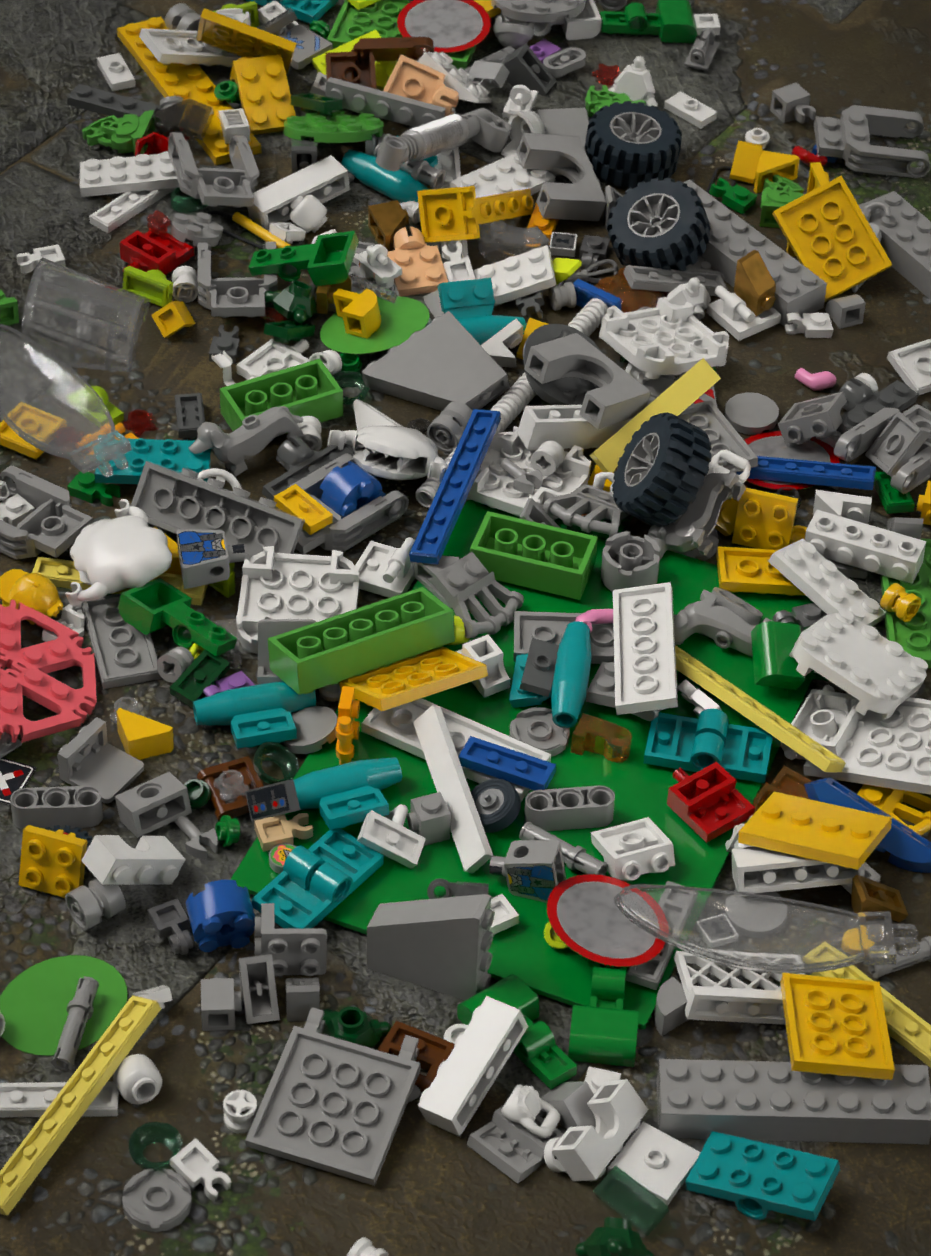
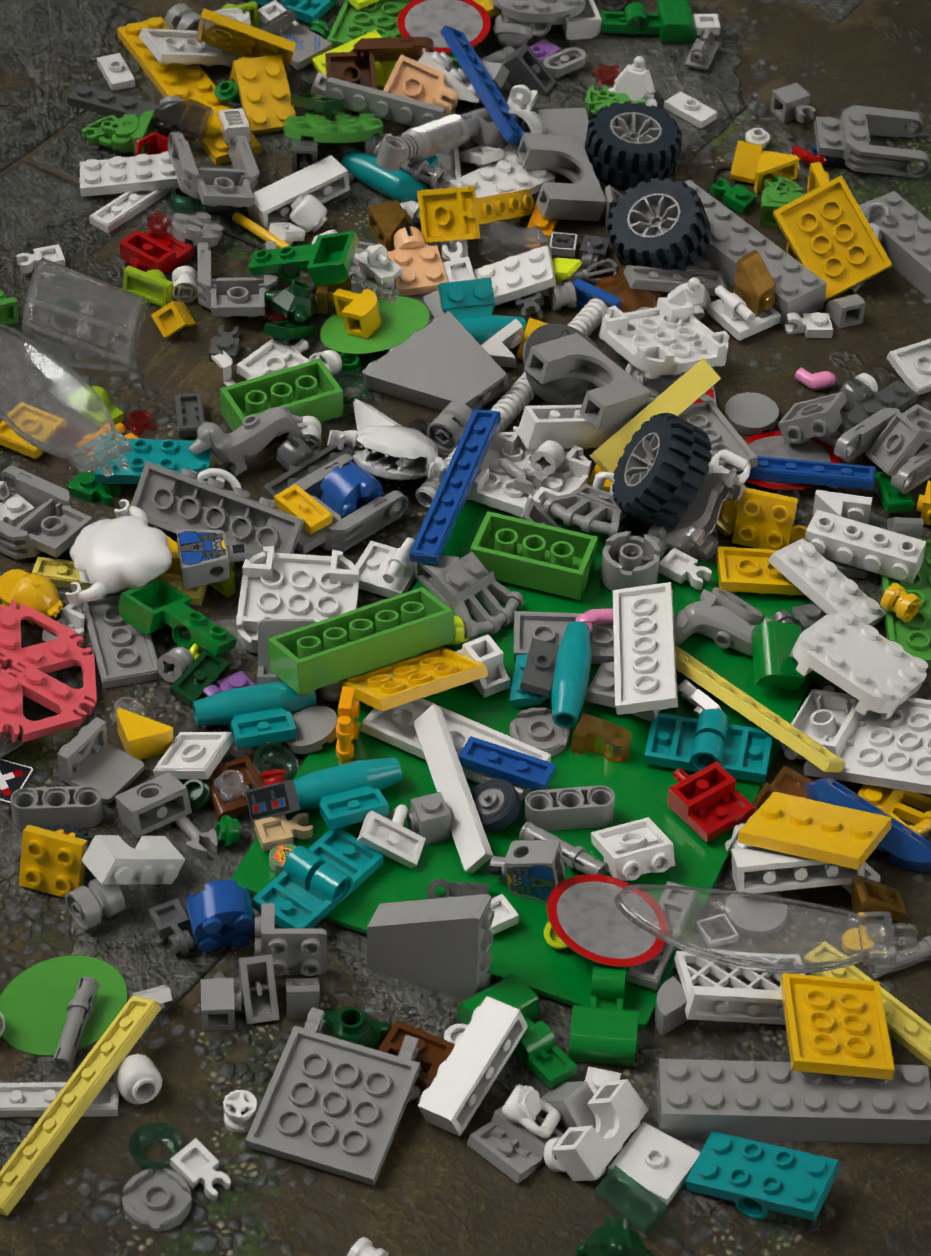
(194, 754): none -> white plate
(273, 776): none -> red bush
(481, 155): none -> white plate
(483, 85): none -> blue tile
(683, 567): none -> white plate

